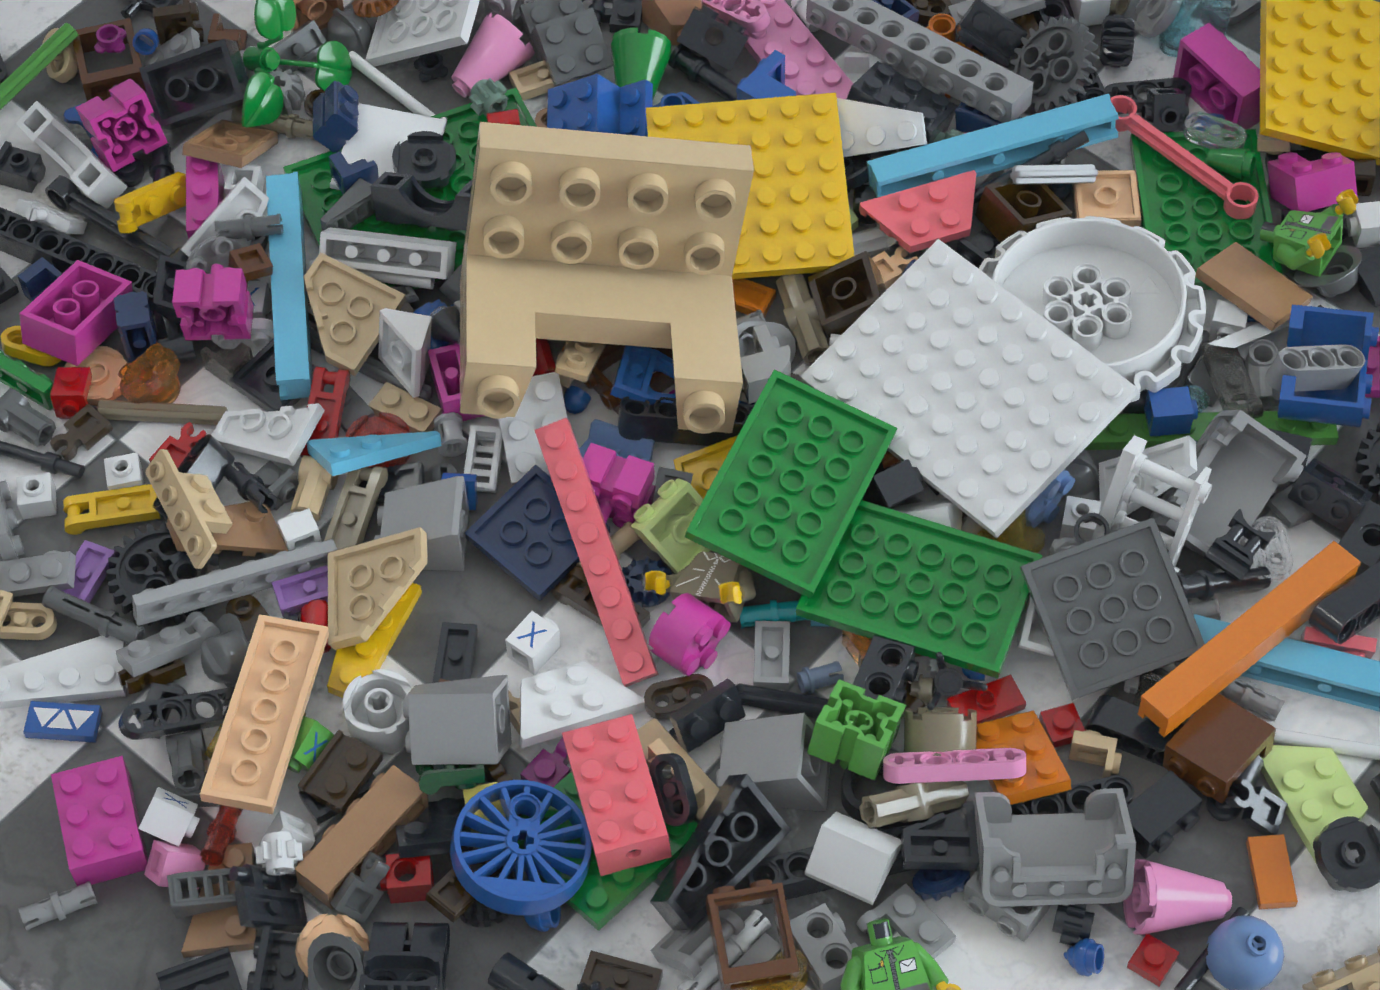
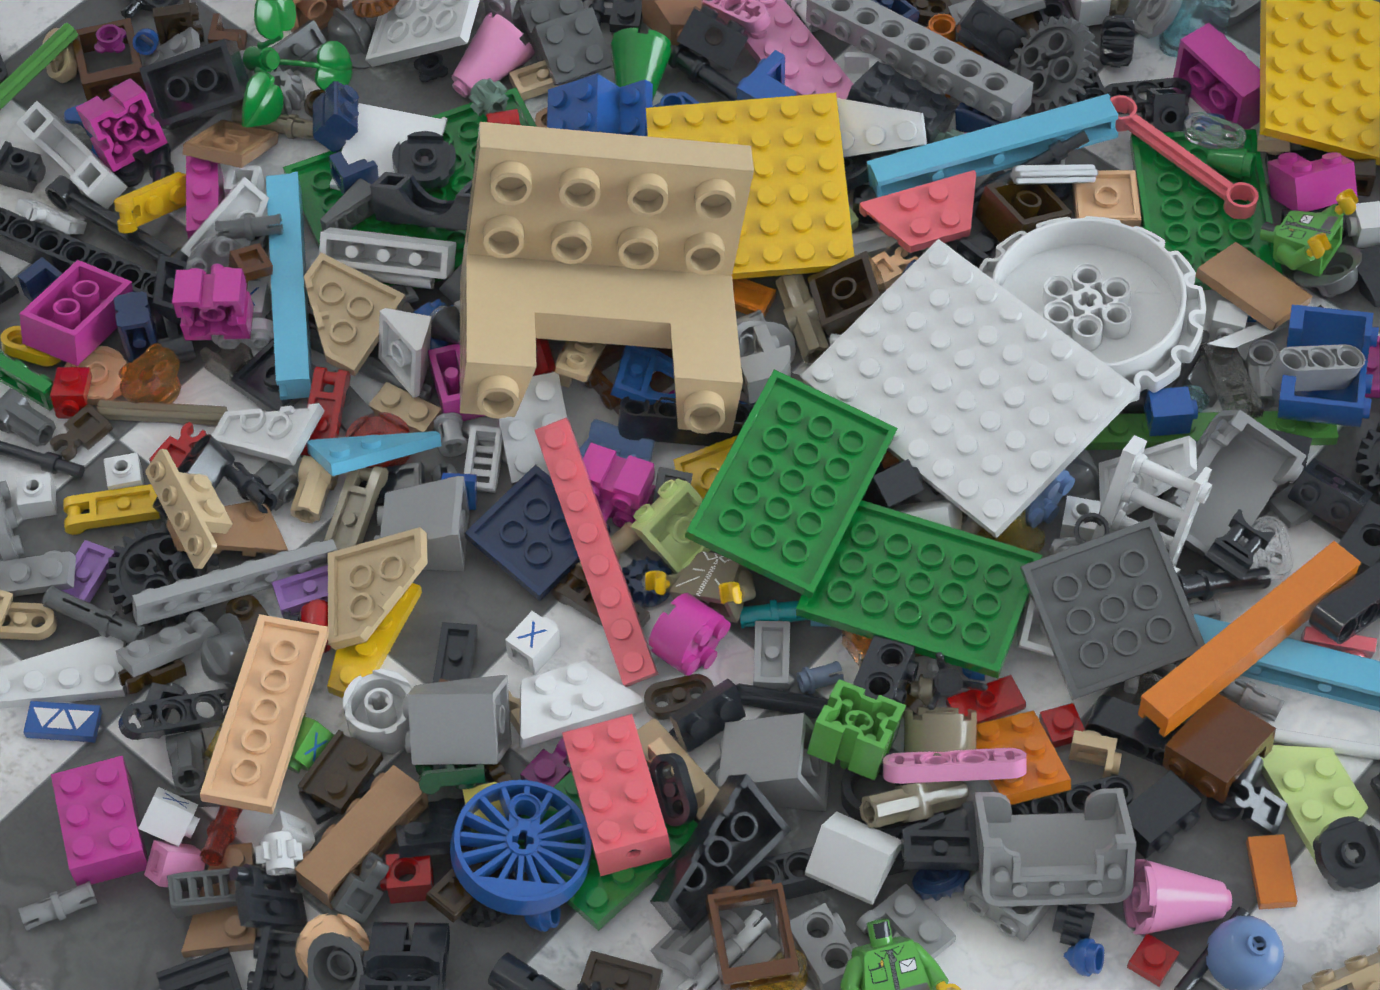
(299, 529): white plate -> none
(389, 86): white piece -> none
(576, 399): blue hinge -> none

